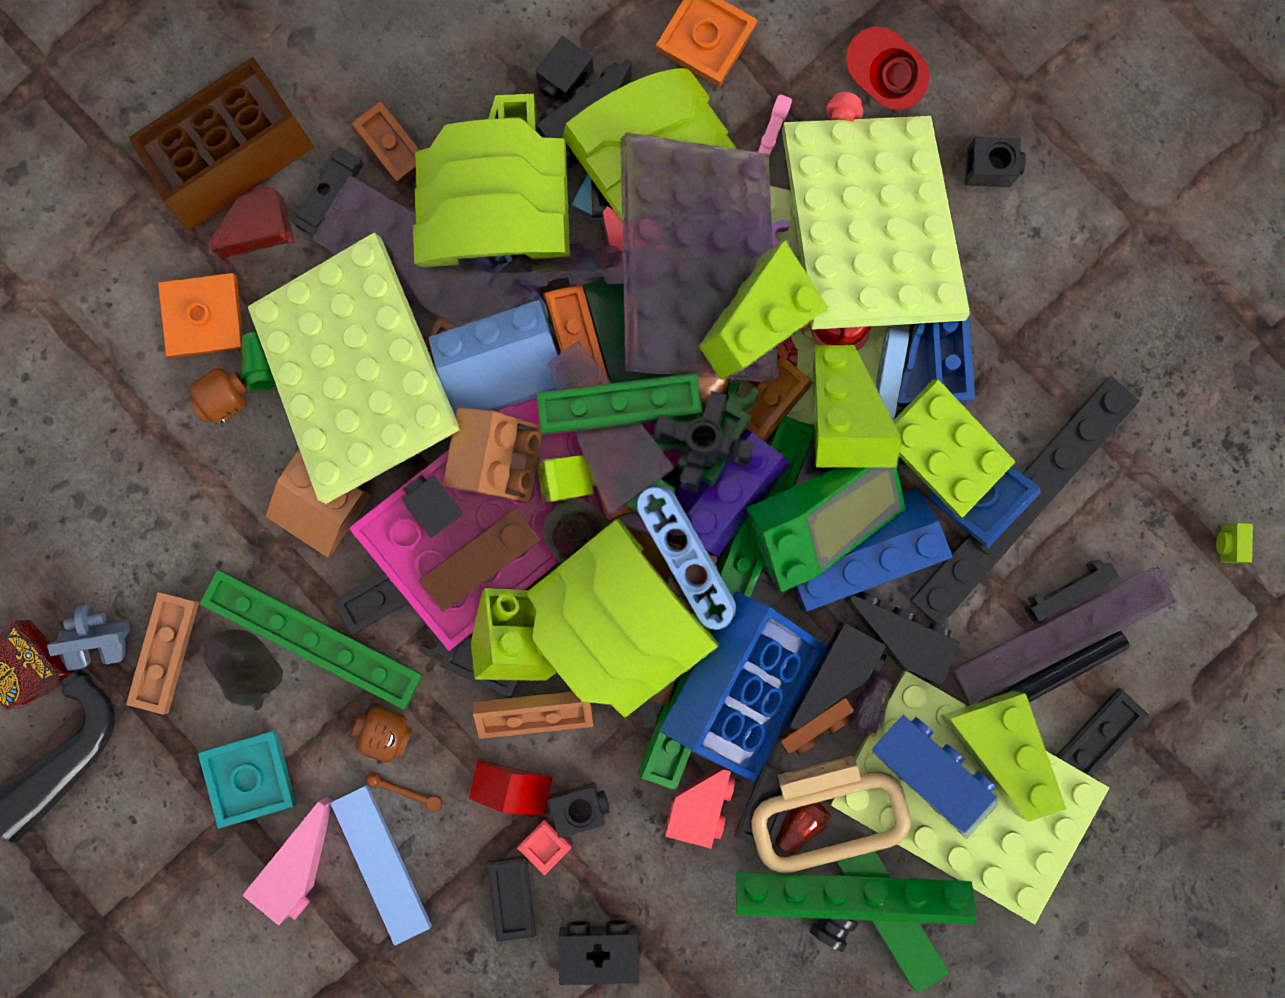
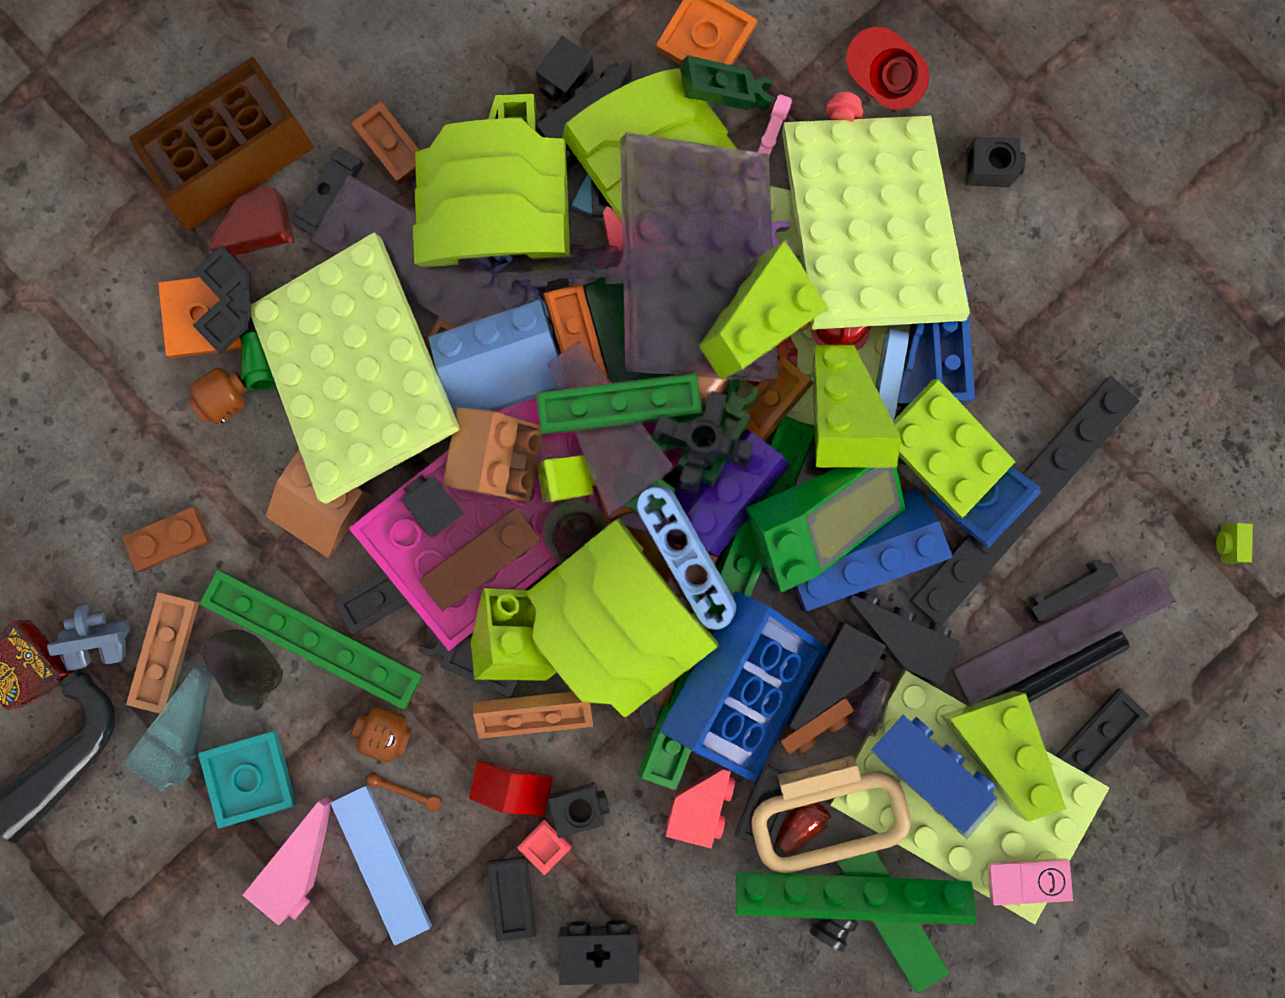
(166, 539): none -> dark orange plate
(174, 736): none -> clear light blue slope
(232, 285): none -> black tile
(724, 84): none -> dark green plate
(1030, 881): none -> bright pink tile

